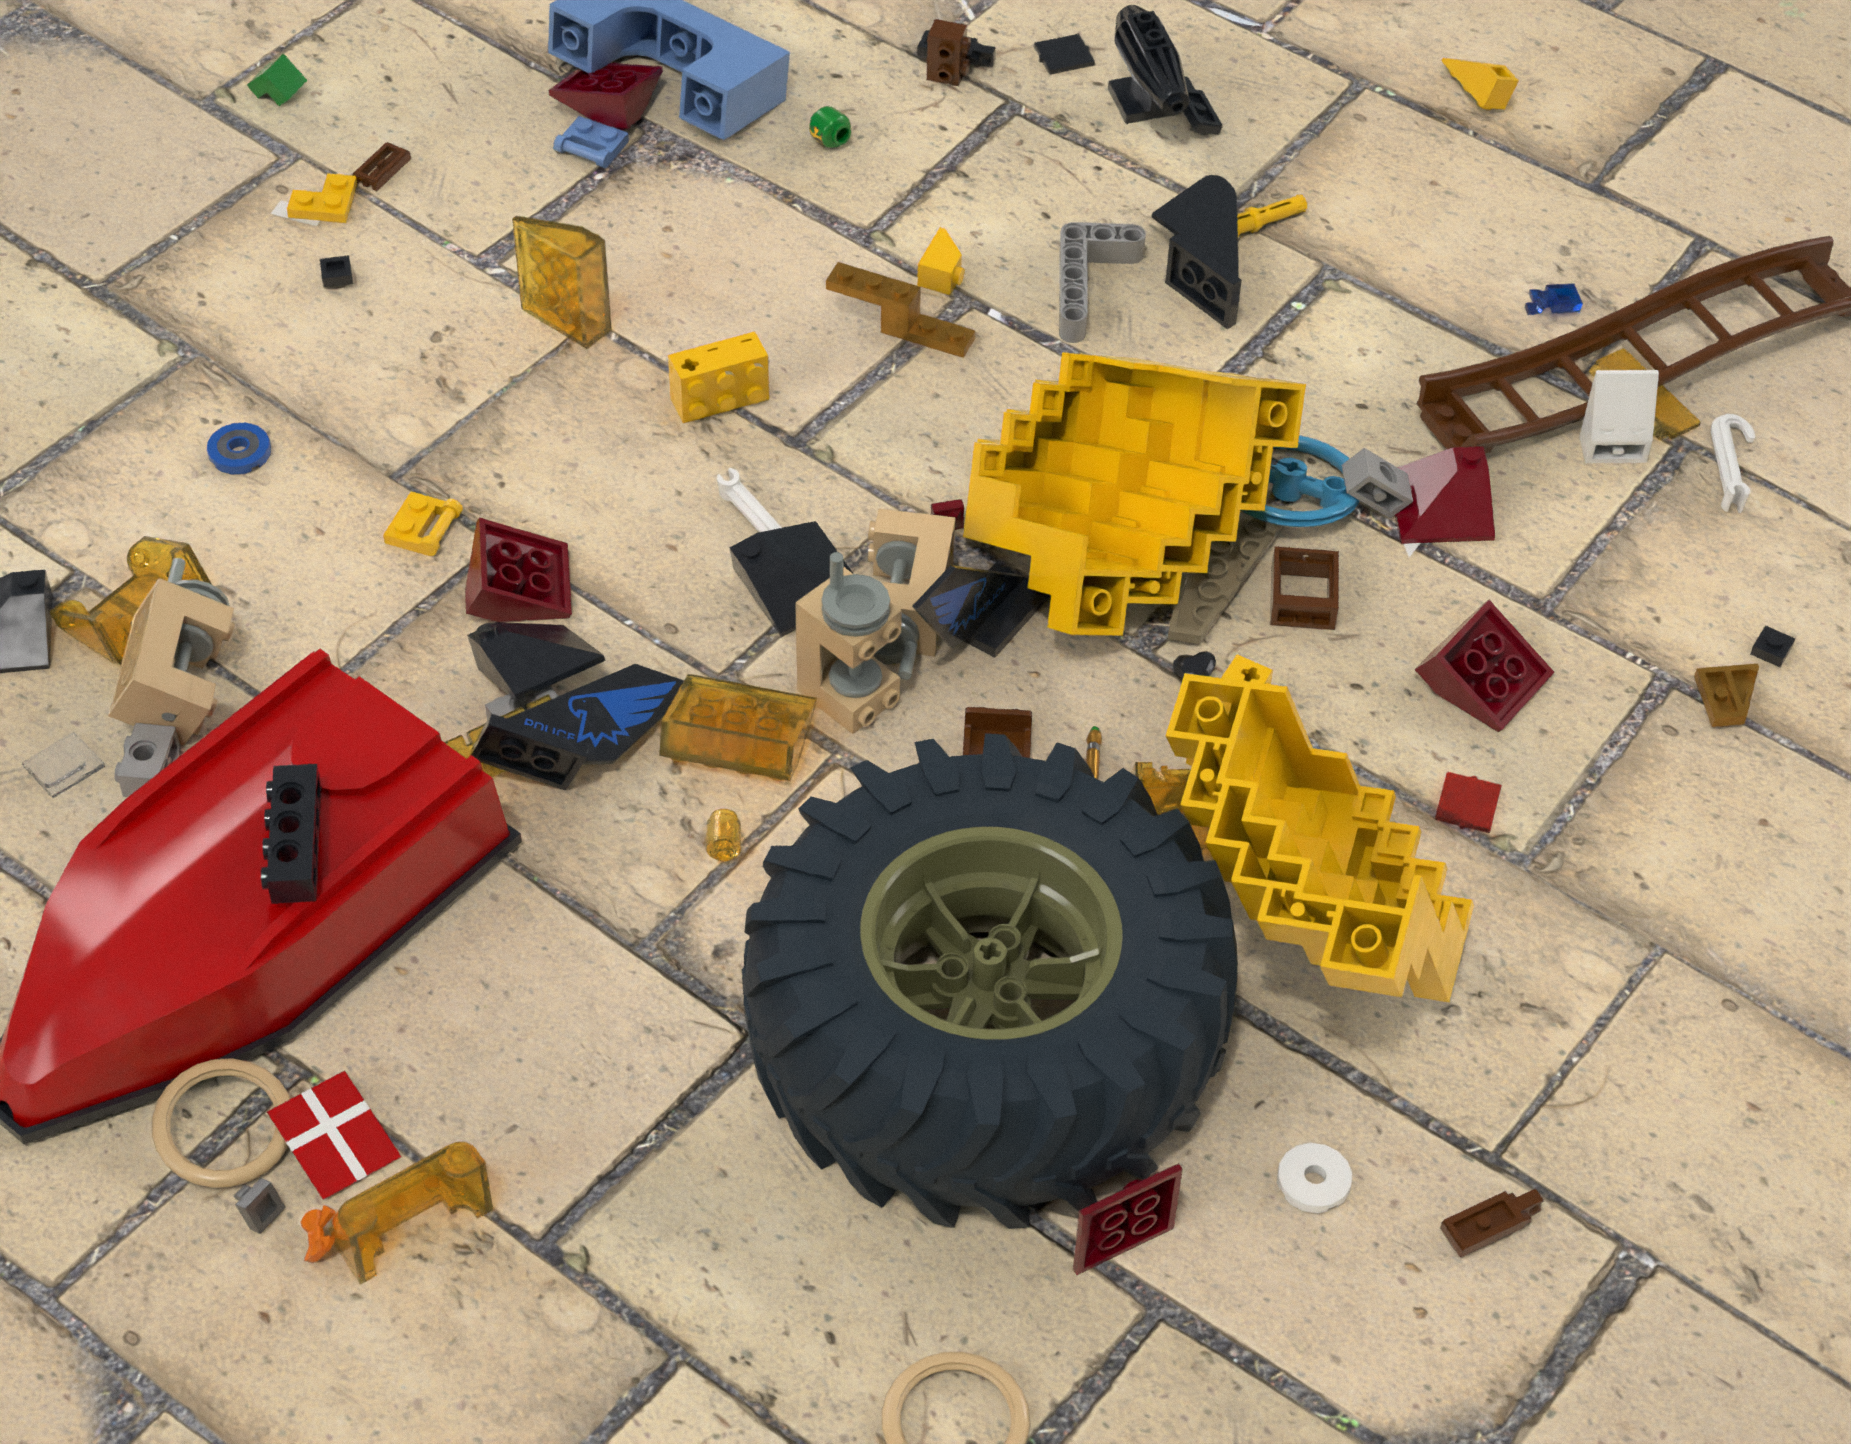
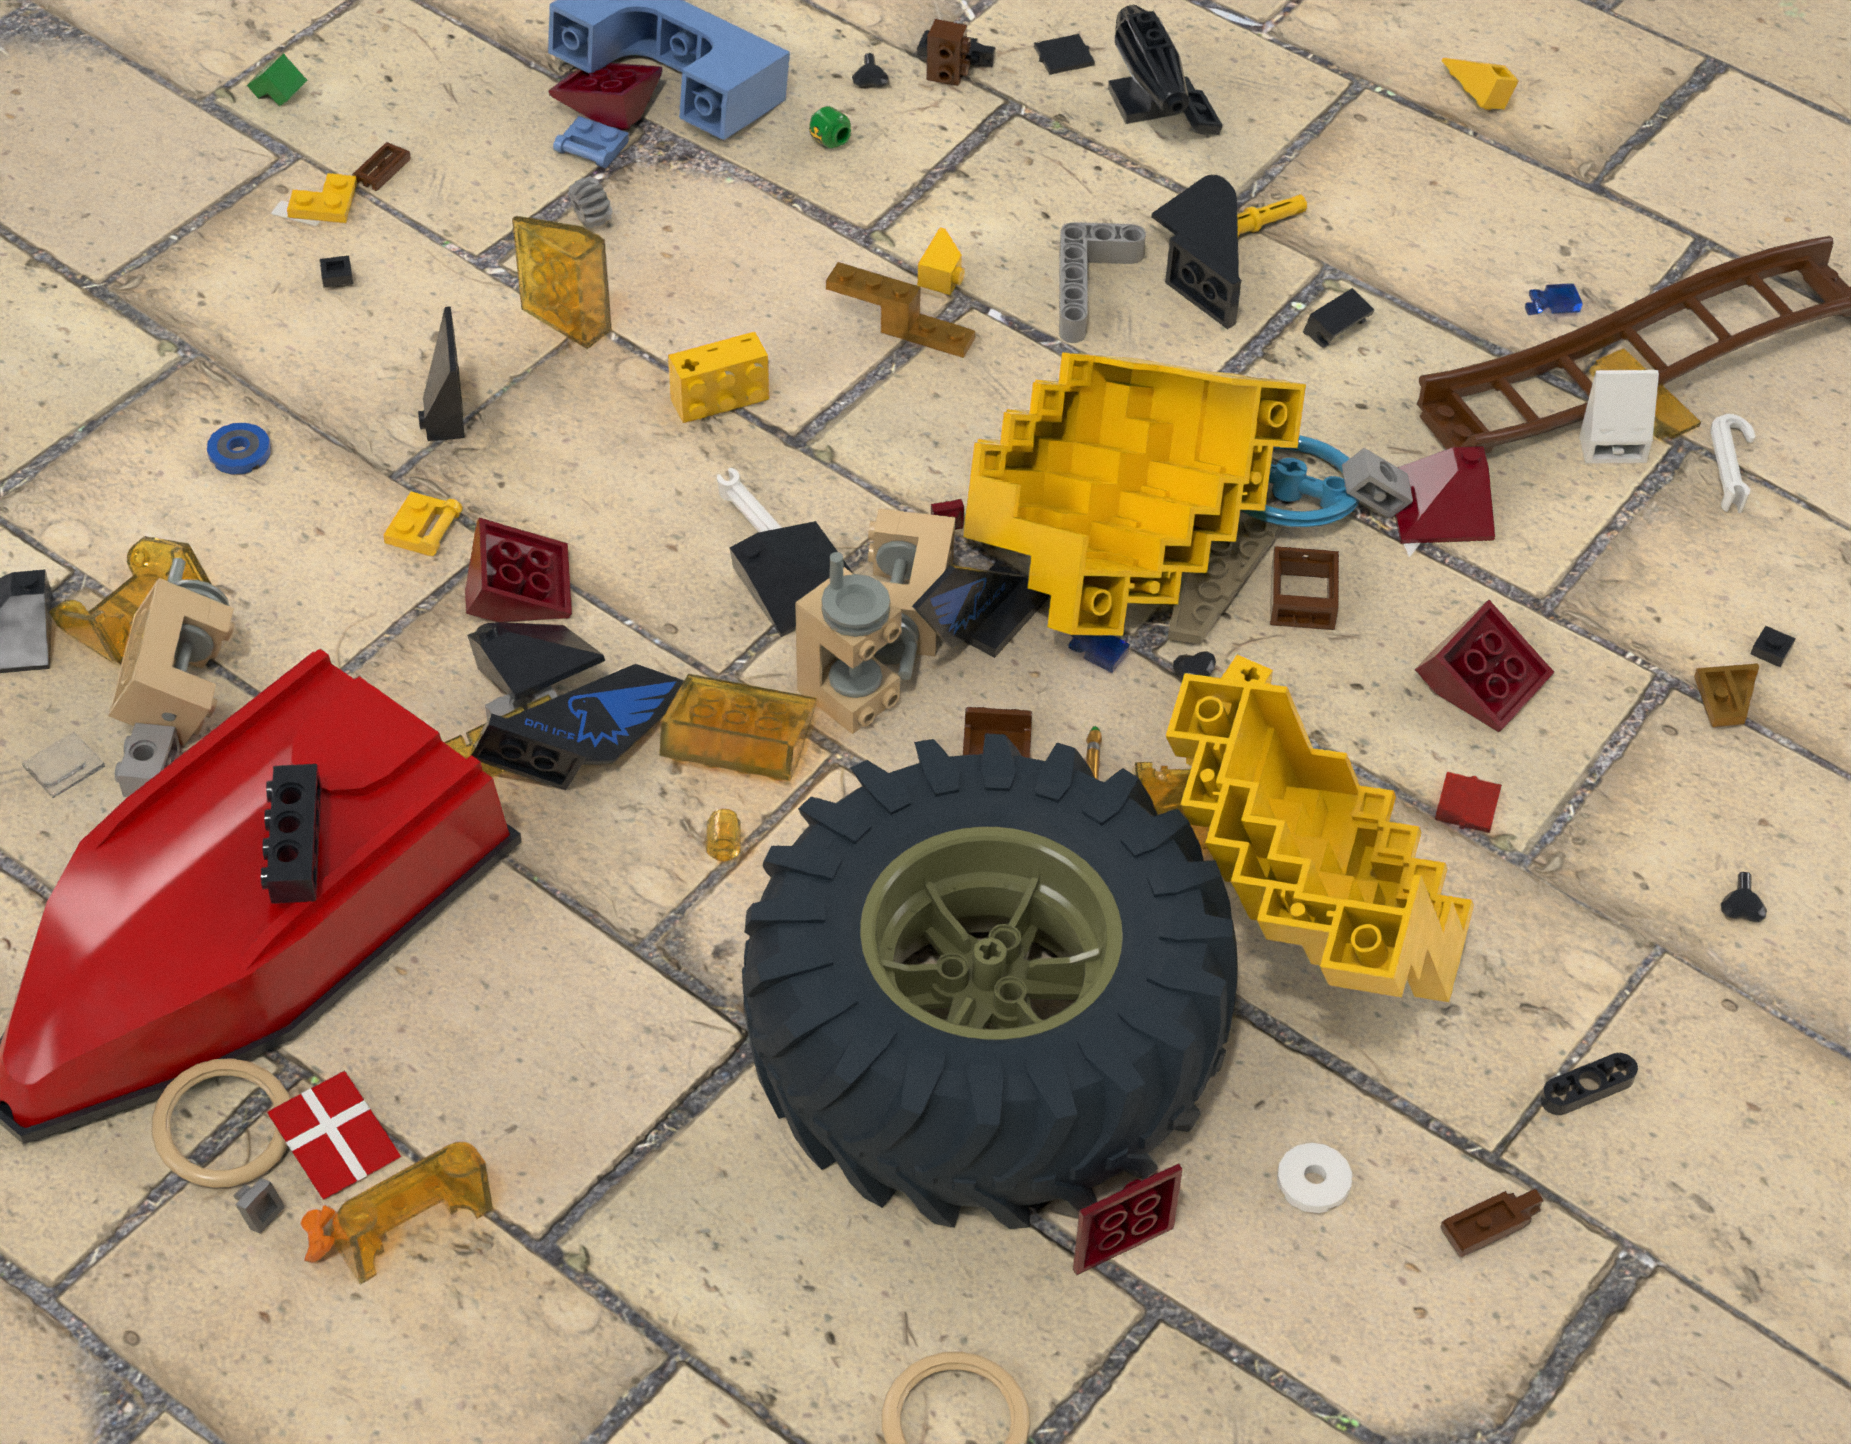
(442, 394): none -> black slope
(590, 202): none -> light grey gear
(870, 74): none -> black rock
(1100, 650): none -> clear blue plate
(1337, 317): none -> black hinge
(1596, 1070): none -> black beam
(1744, 902): none -> black rock

